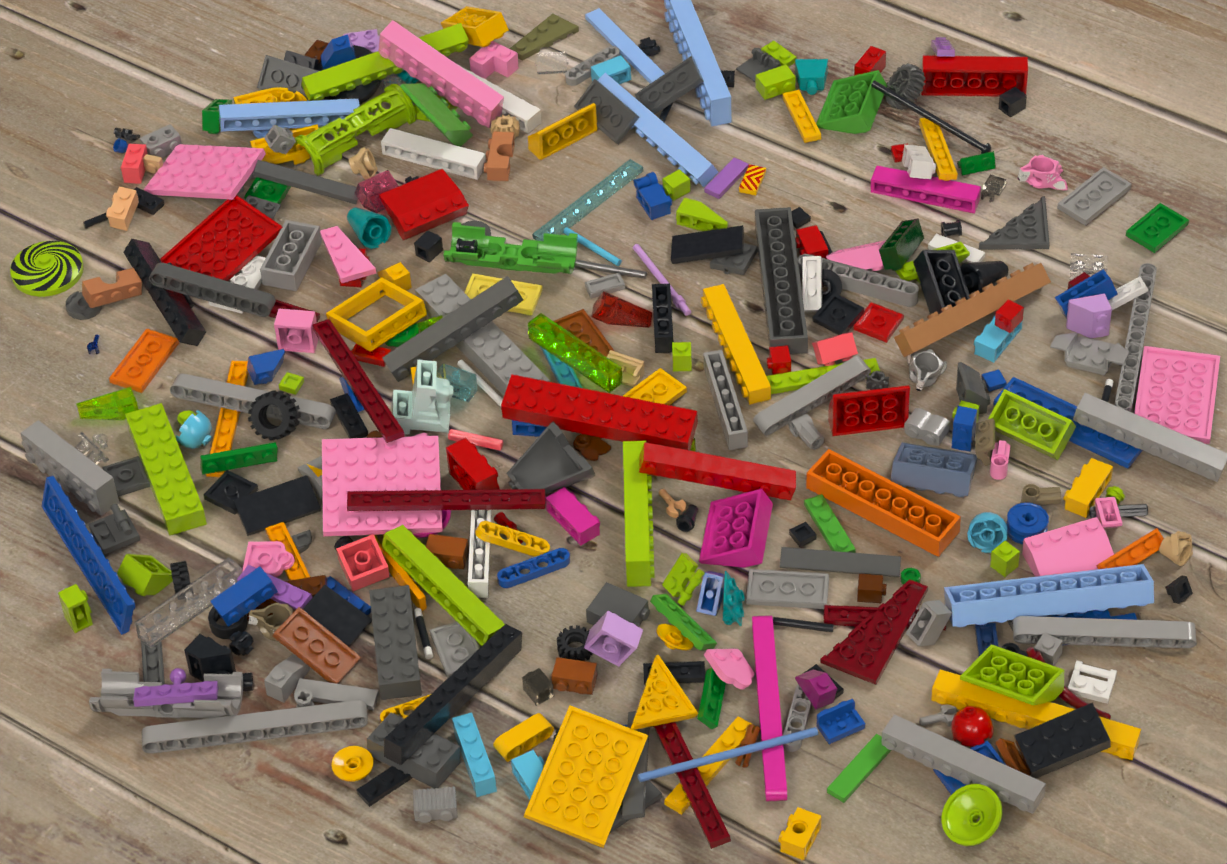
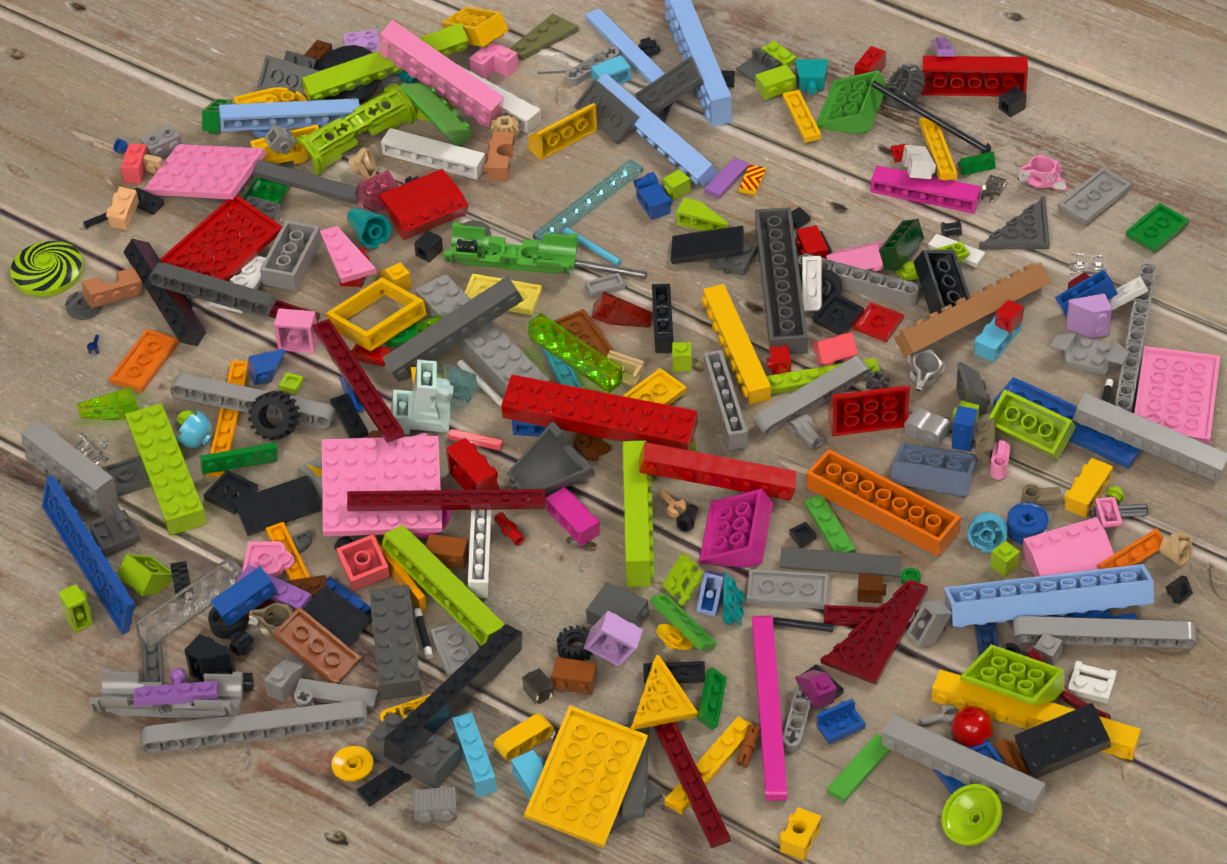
(125, 133): black piece -> none
(338, 52): blue slope -> none
(534, 545): yellow beam -> none
(535, 570): blue beam -> none
(678, 300): lavender bar -> none
(727, 754): medium blue piece -> none
(730, 666): bright pink plate -> none
(982, 274): black cone -> none
(994, 380): blue tile -> none

